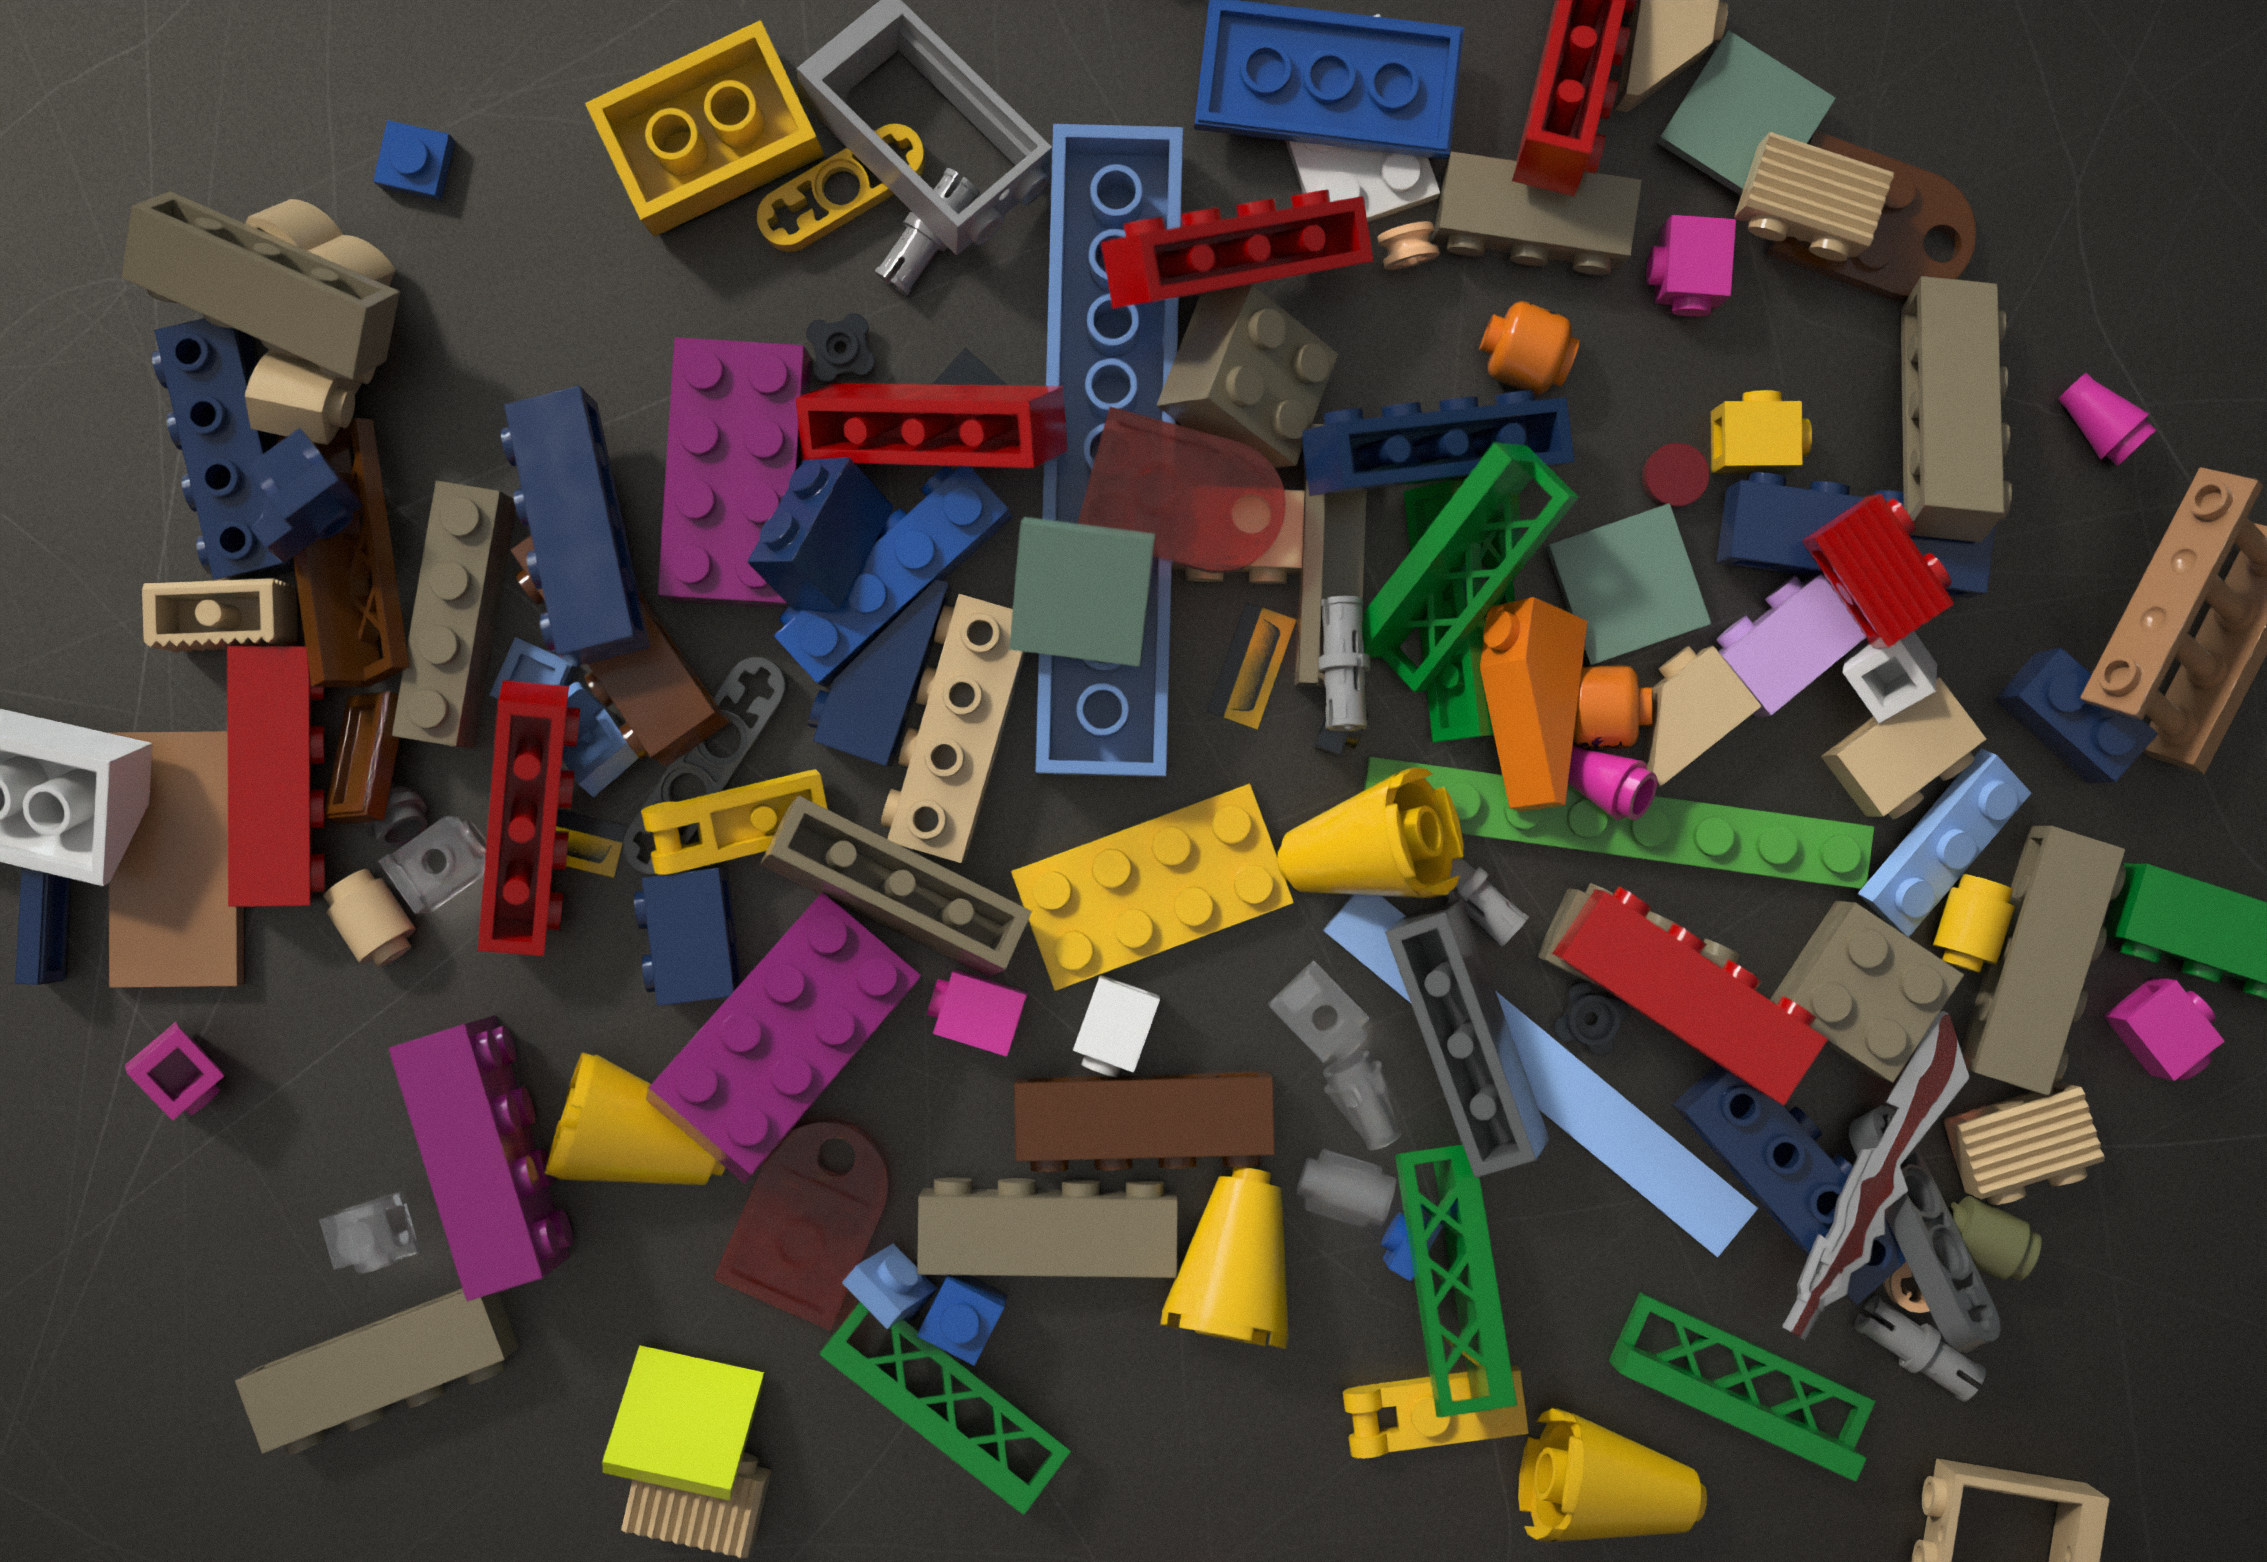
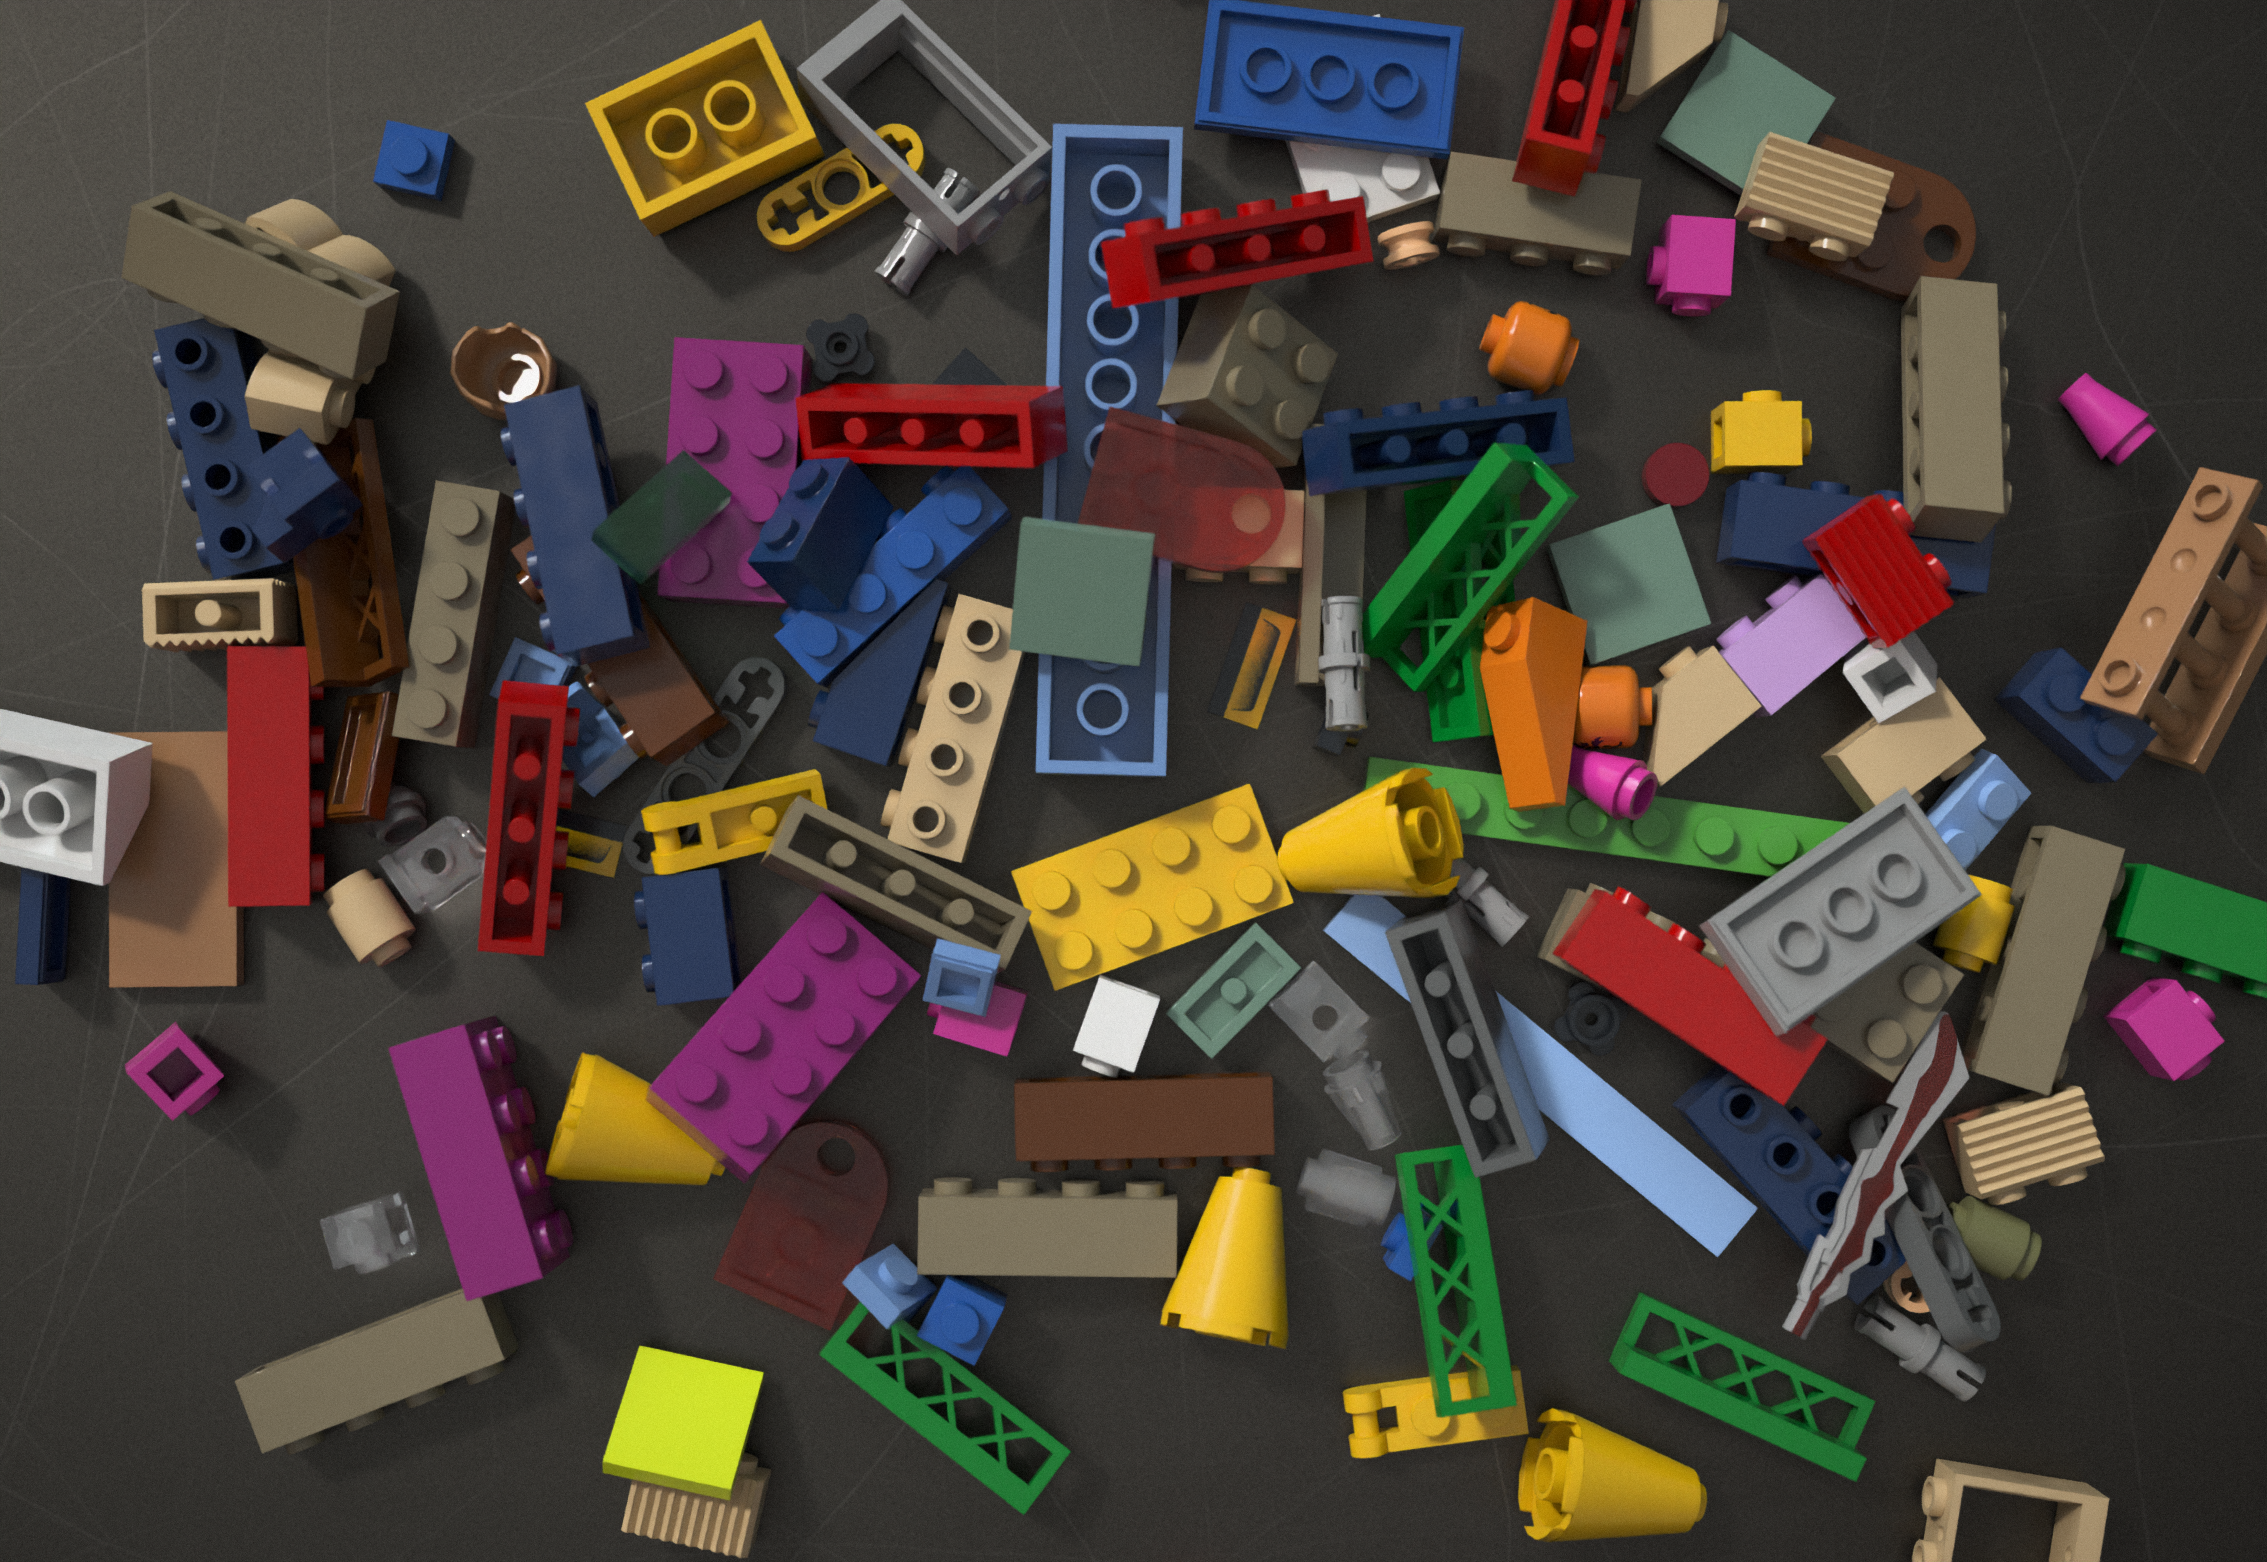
(501, 368): none -> medium nougat hair
(661, 517): none -> clear green tile
(961, 977): none -> medium blue tile
(1233, 990): none -> sand green plate
(1840, 911): none -> light grey tile

